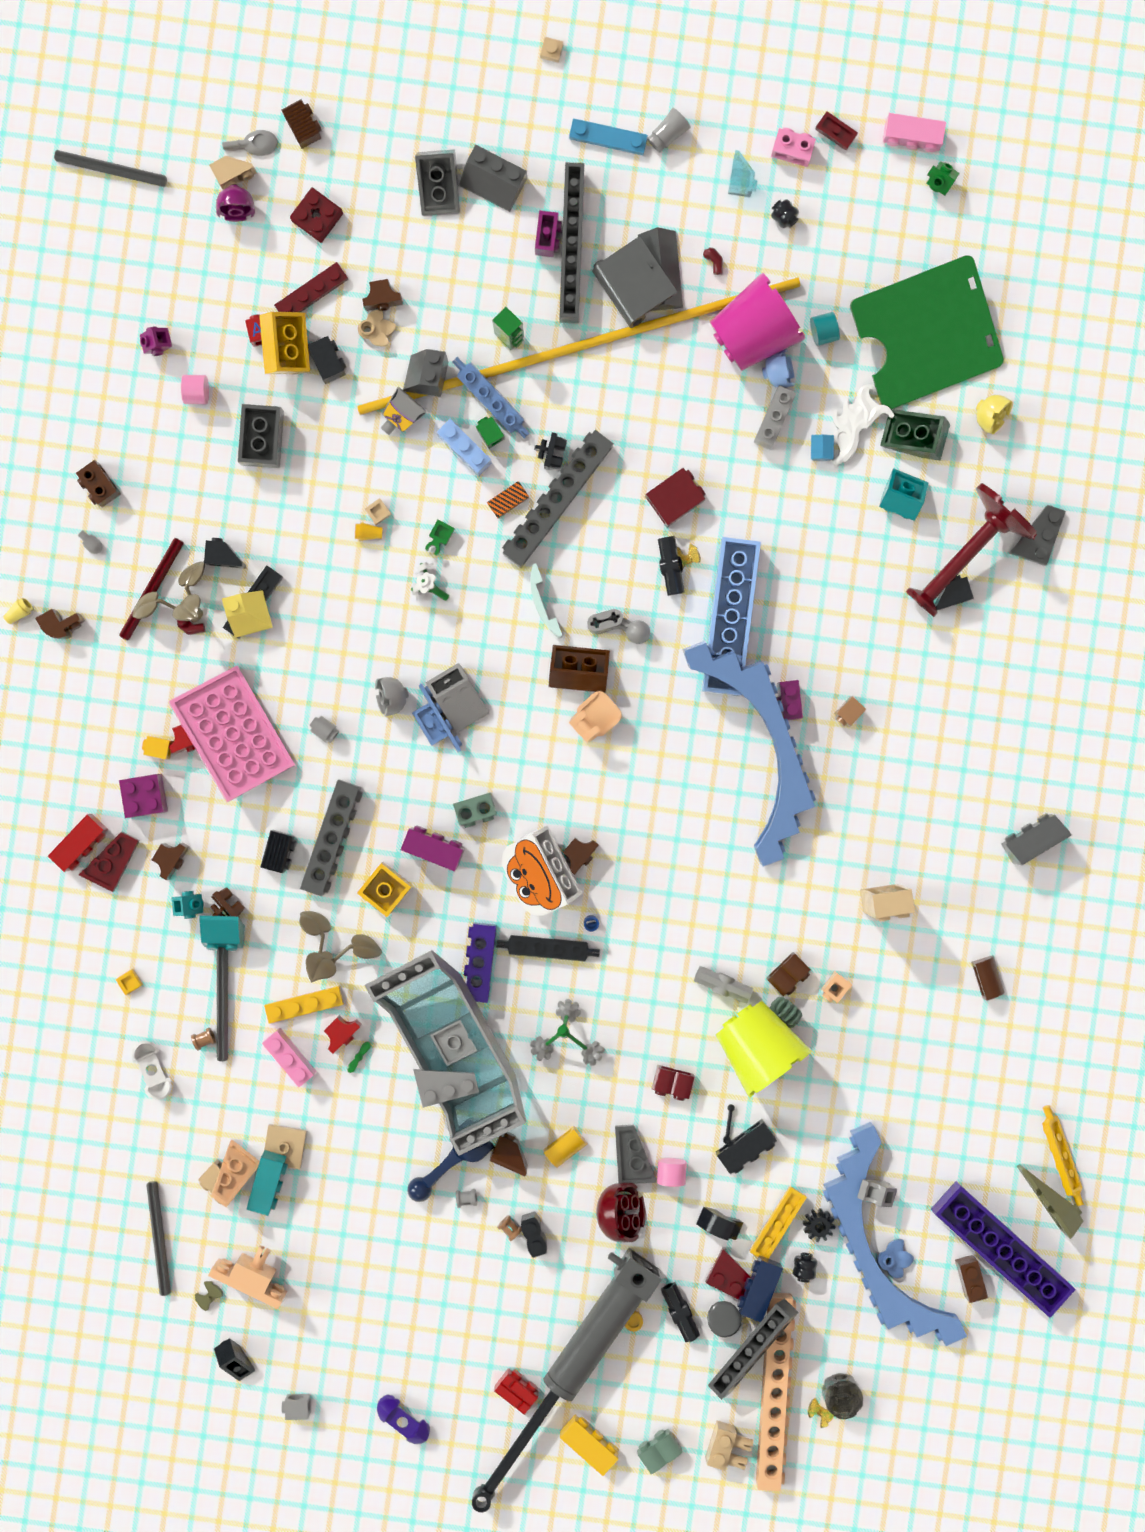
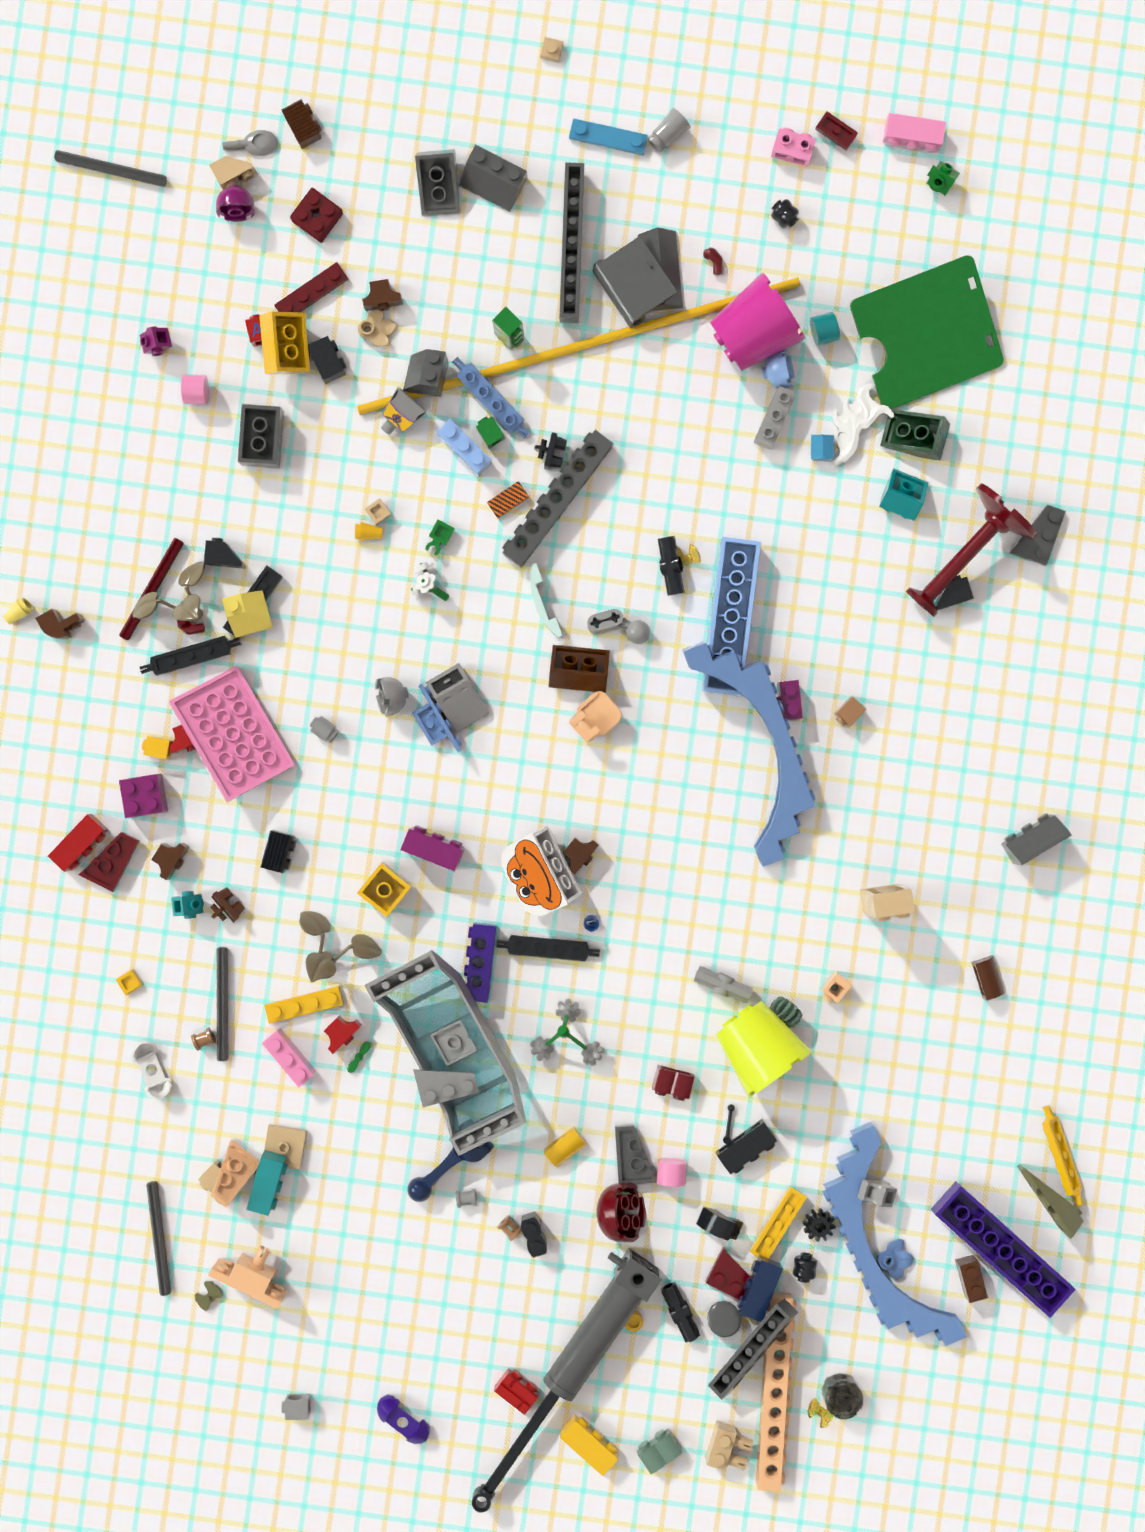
(91, 543): light grey cylinder -> none
(97, 483): reddish brown brick -> none
(190, 655): none -> black plate
(221, 932): teal slope -> none
(233, 1359): black slope -> none
(310, 882): dark grey brick -> none
(474, 805): sand green brick -> none
(509, 1154): reddish brown slope -> none
(546, 234): magenta brick -> none
(675, 497): dark red brick -> none
(742, 177): clear light blue slope -> none
(789, 974): reddish brown brick -> none
(992, 412): light yellow cylinder -> none

